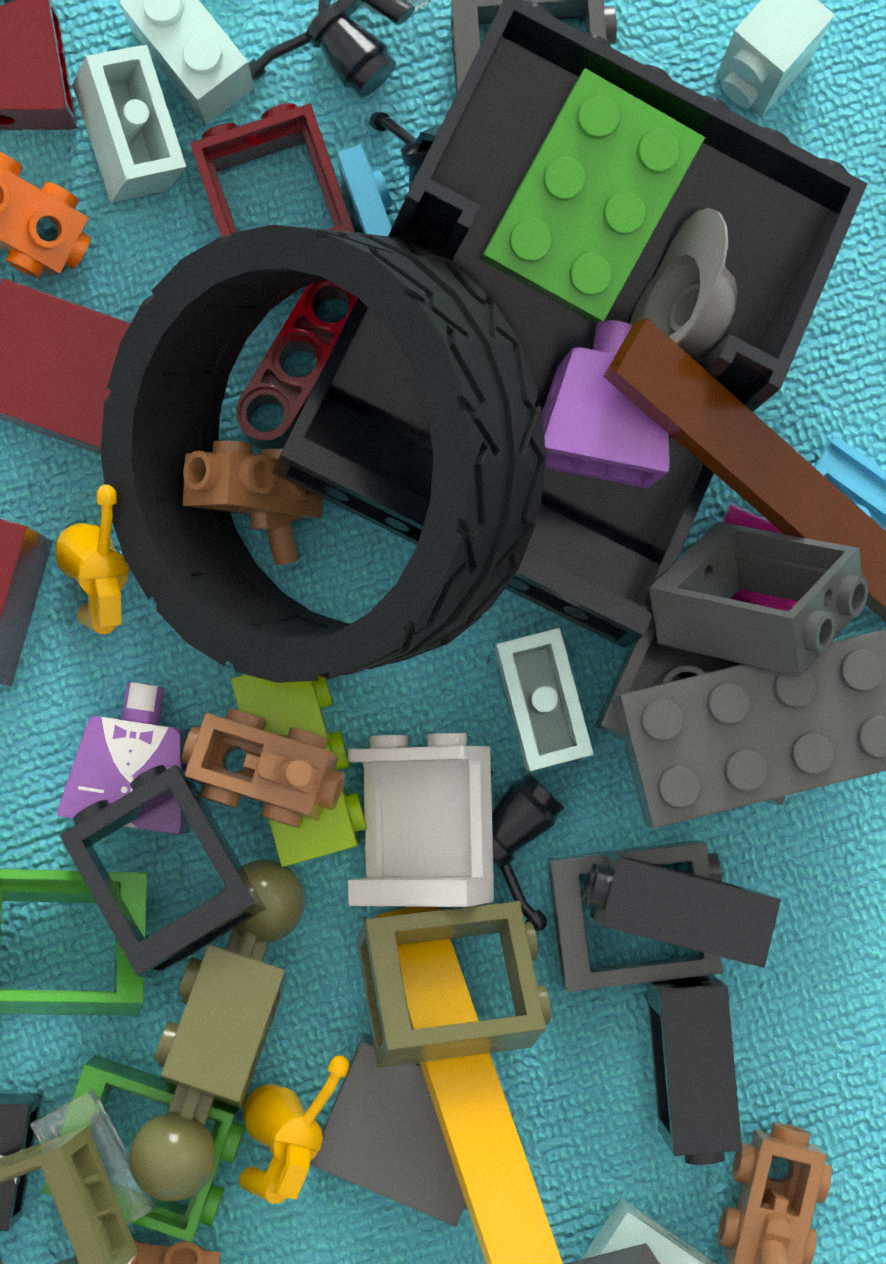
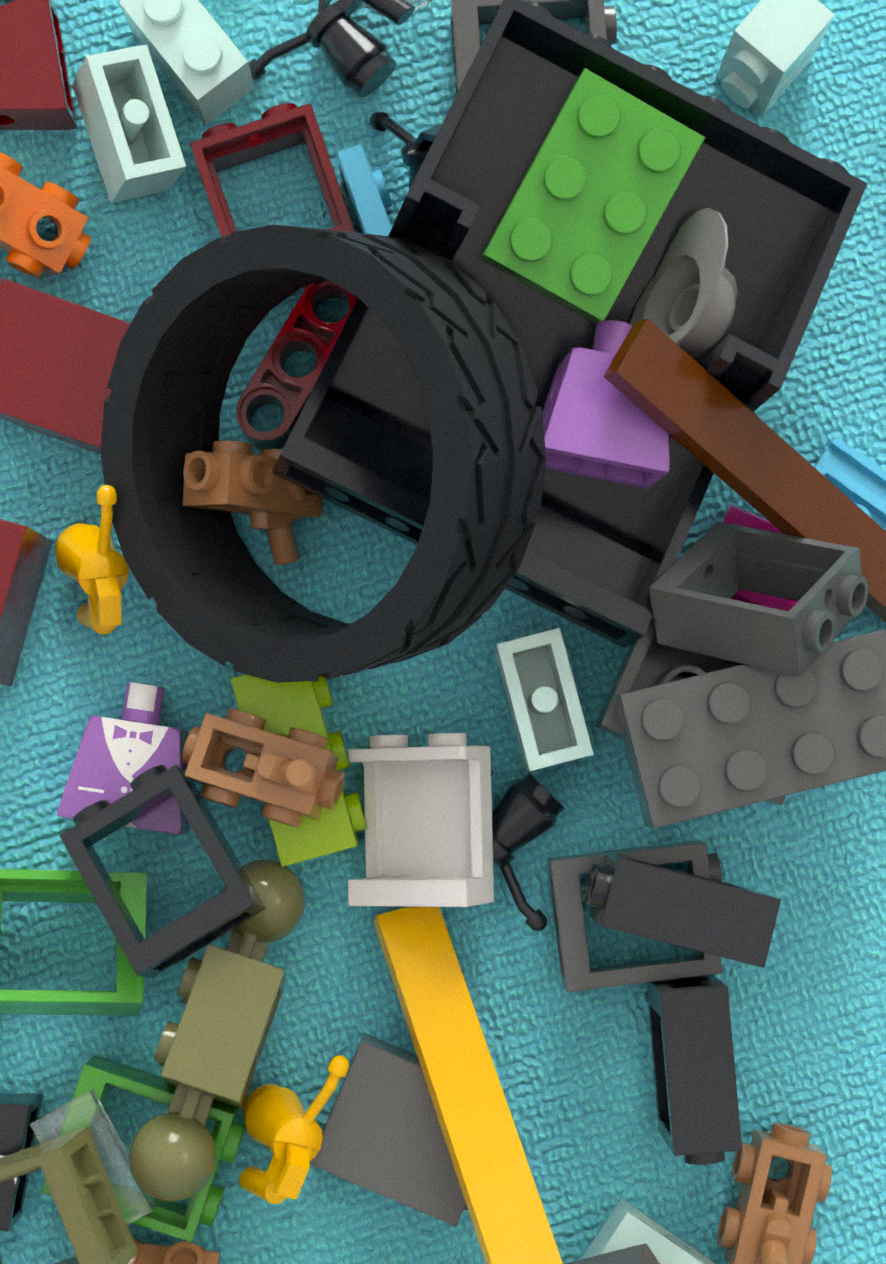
(386, 997): olive window -> none

